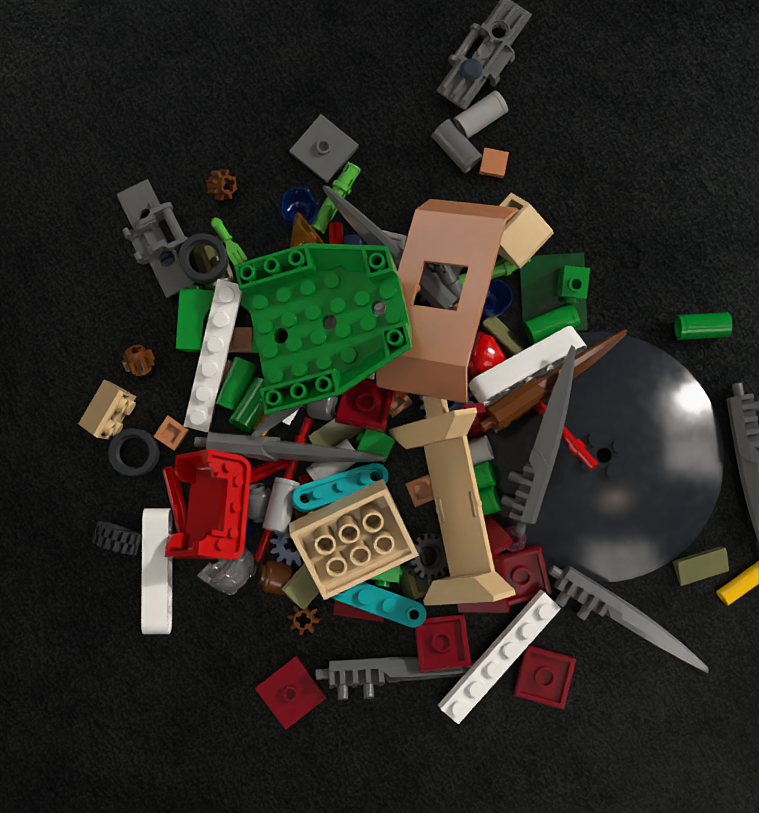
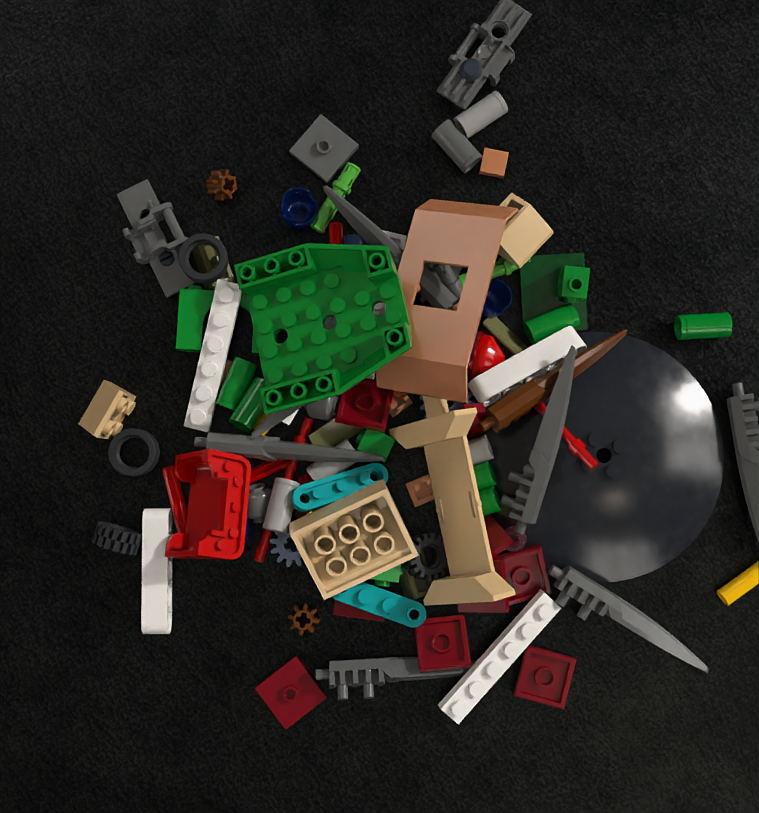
(138, 360): reddish brown gear -> none
(171, 433): nougat tile -> none
(229, 574): clear cylinder -> none
(233, 250): bright green piece -> none
(241, 340): nougat tile -> none
(274, 576): reddish brown head -> none
(301, 588): olive slope -> none
(303, 232): clear orange slope -> none
(701, 565): olive slope -> none

